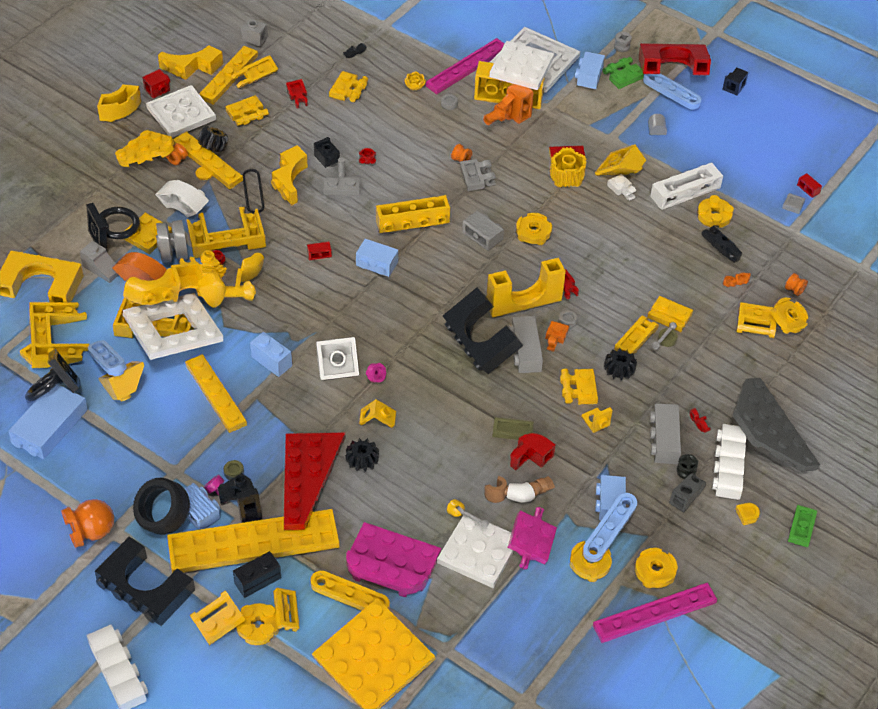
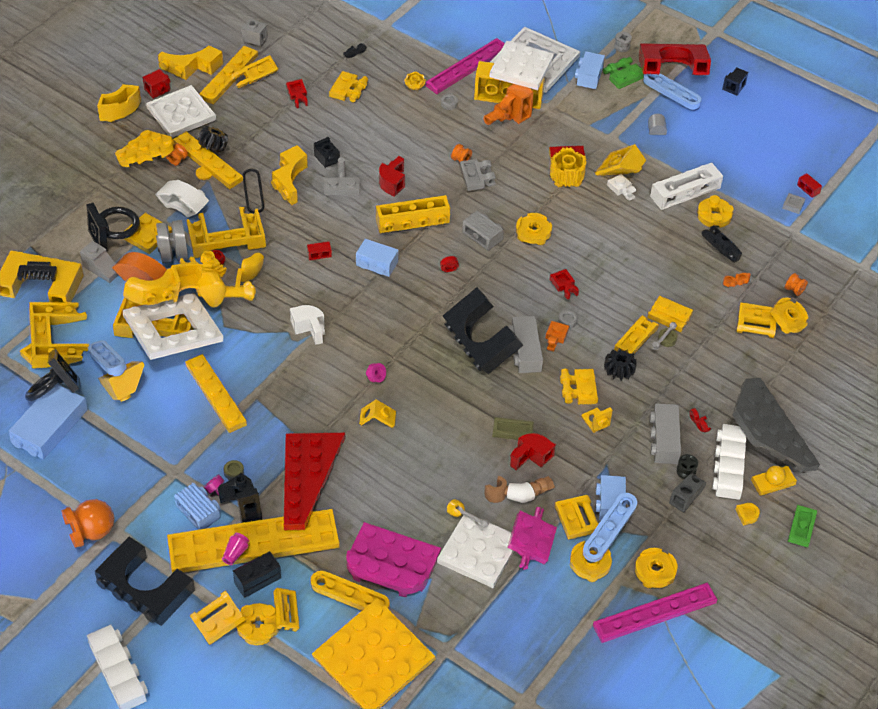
(37, 268): none -> black piece
(144, 500): black tyre -> none
(235, 548): none -> dark pink cone
(246, 110): yellow plate -> none
(271, 354): light blue brick -> none
(306, 319): none -> white brick
(337, 358): white slope -> none
(362, 454): black gear -> none
(367, 156): red plate -> none
(392, 177): none -> red brick
(449, 264): none -> red tile
(544, 291): yellow arch -> none
(572, 518): none -> yellow plate
(773, 480): none -> yellow tile

